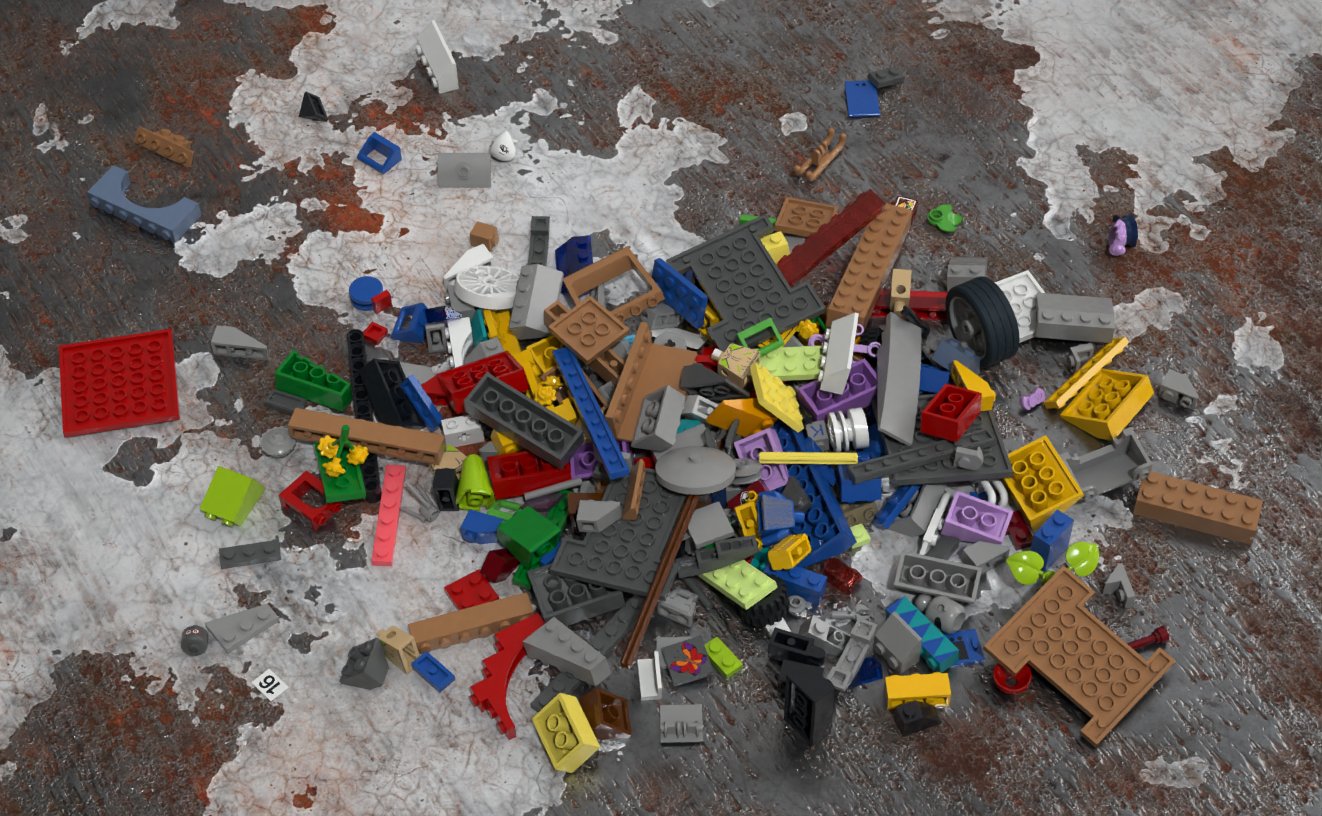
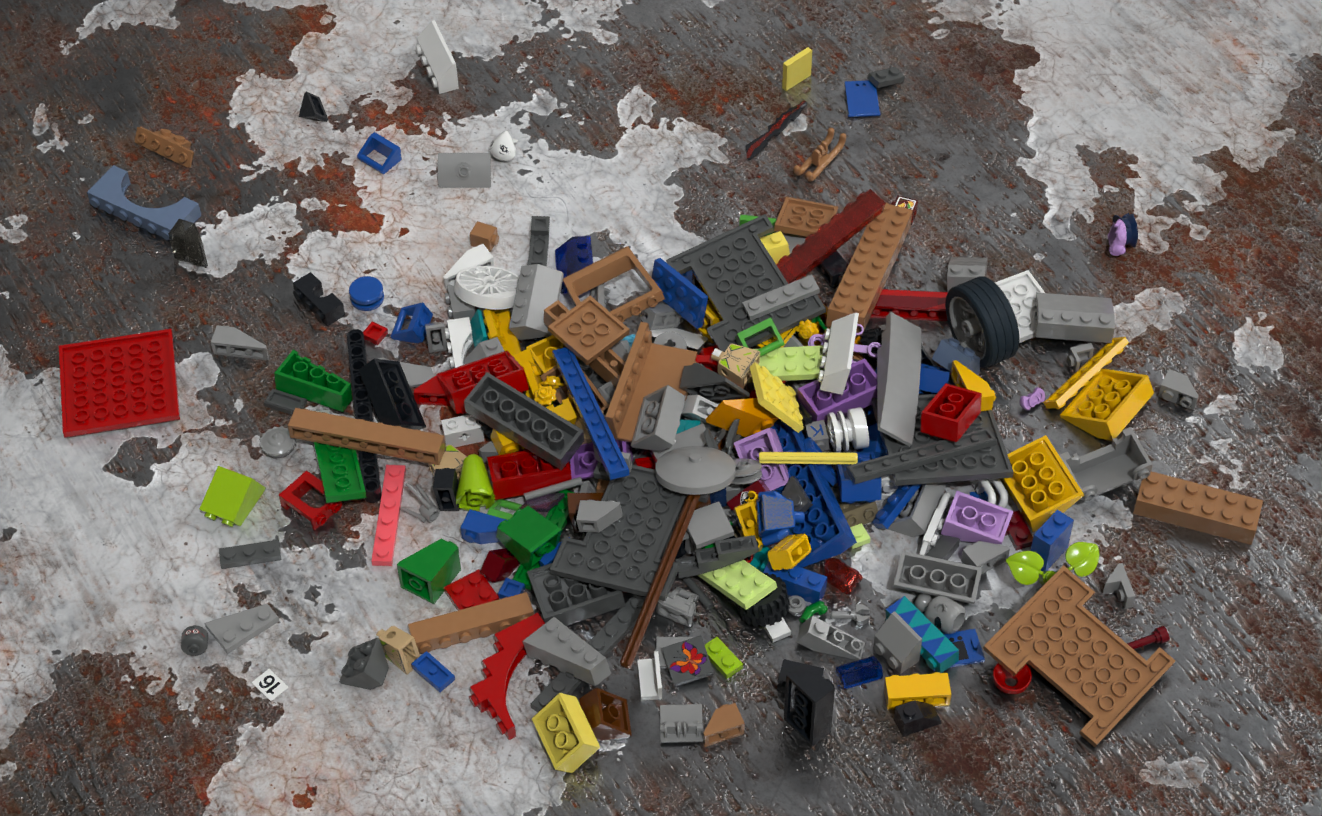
(187, 243): none -> clear smoke slope
(327, 308): none -> black arch
(329, 447): yellow plant -> none
(381, 301): red tile -> none
(422, 403): blue plate -> none
(430, 570): none -> green slope
(441, 314): clear blue slope -> none
(511, 588): none -> blue plate
(634, 491): medium nougat slope -> none
(724, 725): none -> medium nougat slope
(774, 129): none -> black sword
(781, 297): none -> light grey plate
(794, 648): black brick -> none
(797, 69): none -> light yellow tile
(811, 609): none -> green arm
(832, 268): none -> black panel
(853, 654): light grey slope -> none
(900, 295): tan torso -> none
(912, 317): black axle -> none
(944, 218): bright green plate -> none
(968, 458): light grey plate -> none

